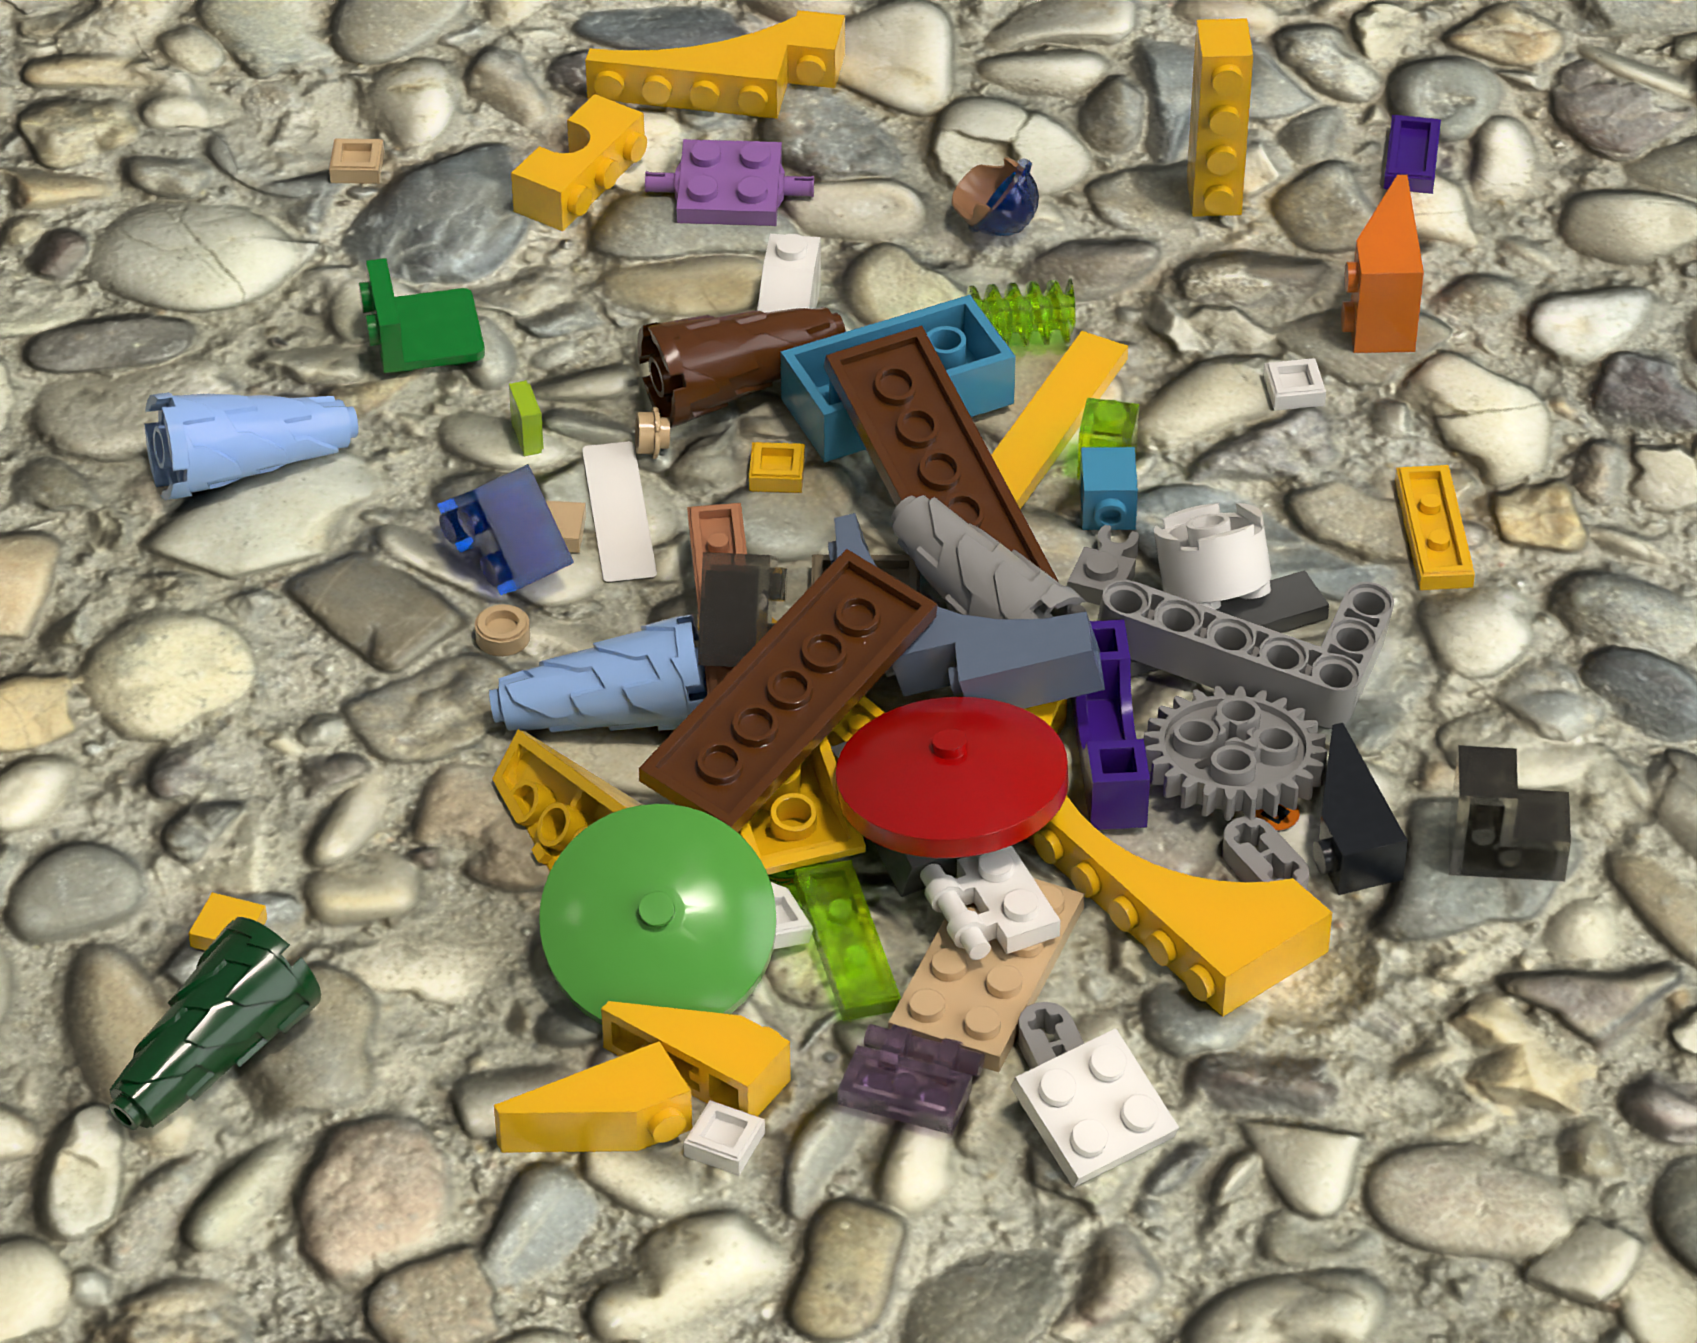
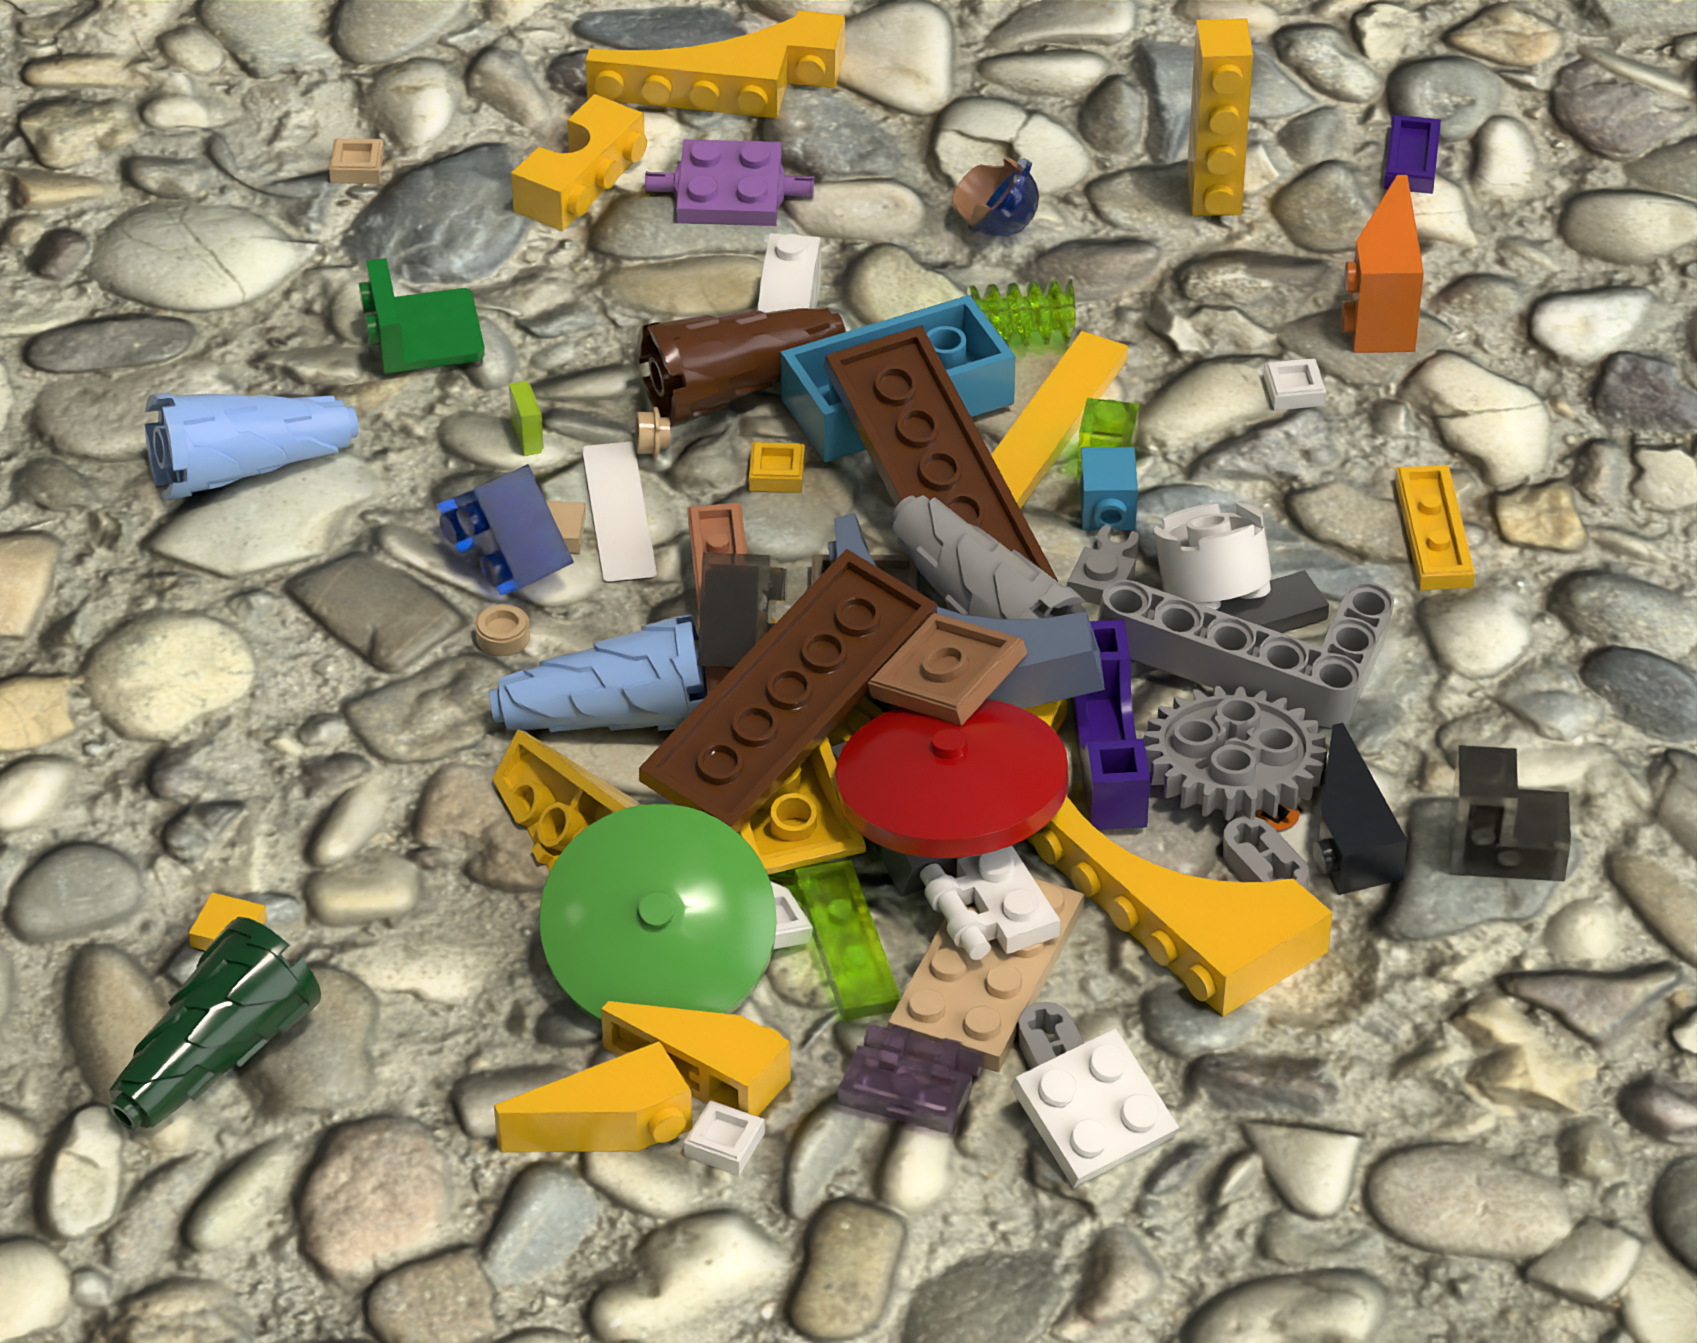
(947, 668): none -> medium nougat tile

